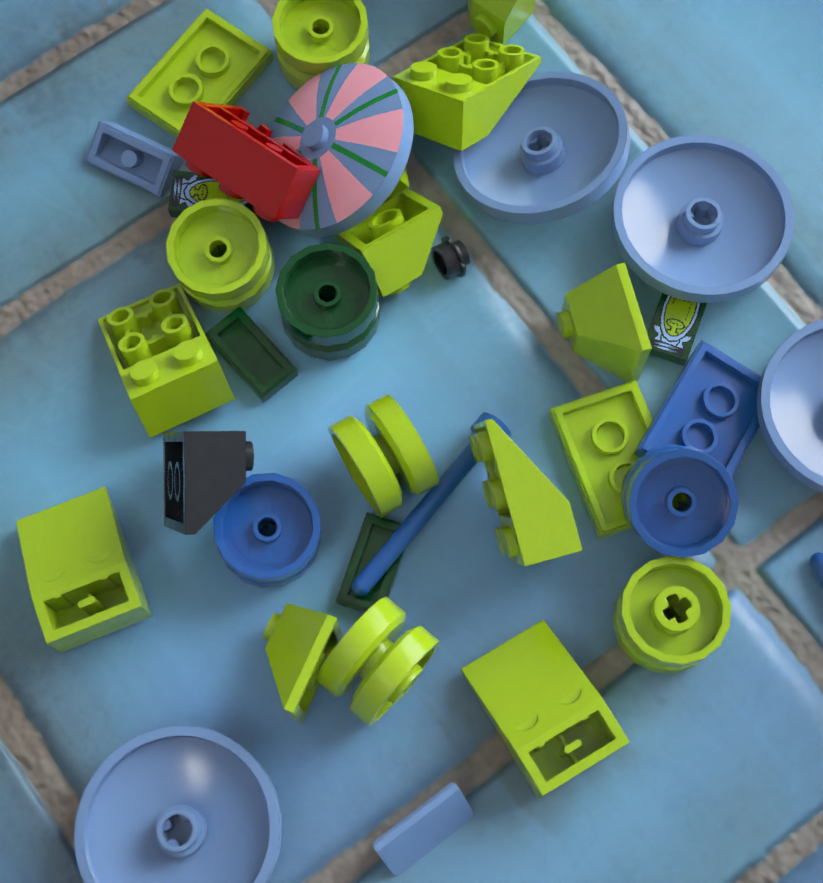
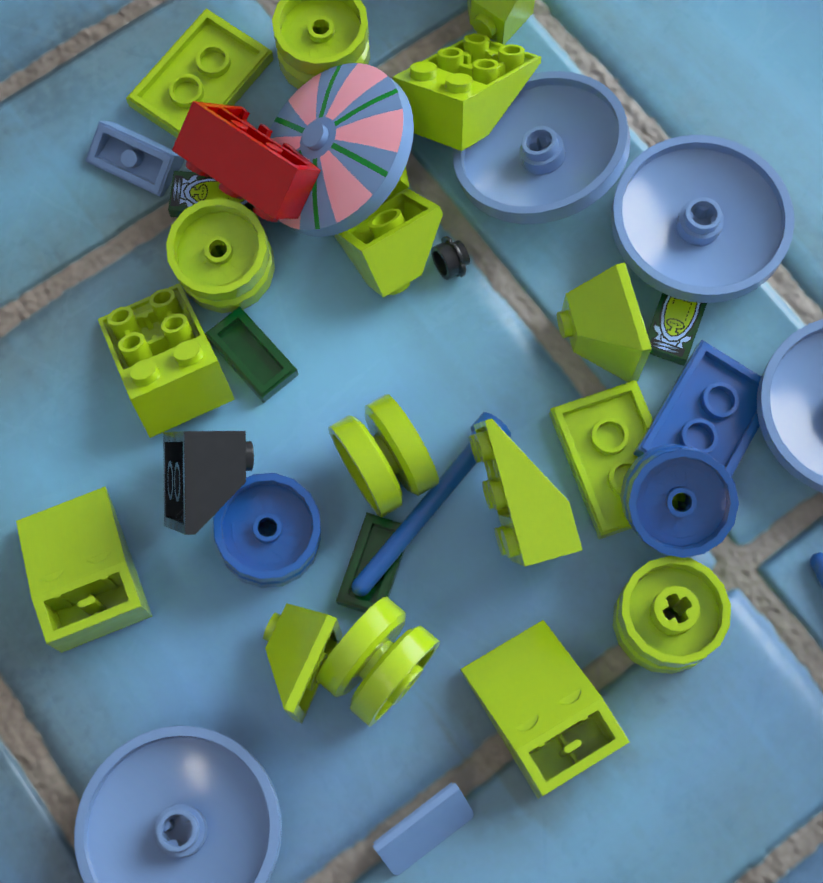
(328, 301): dark green wheel -> none

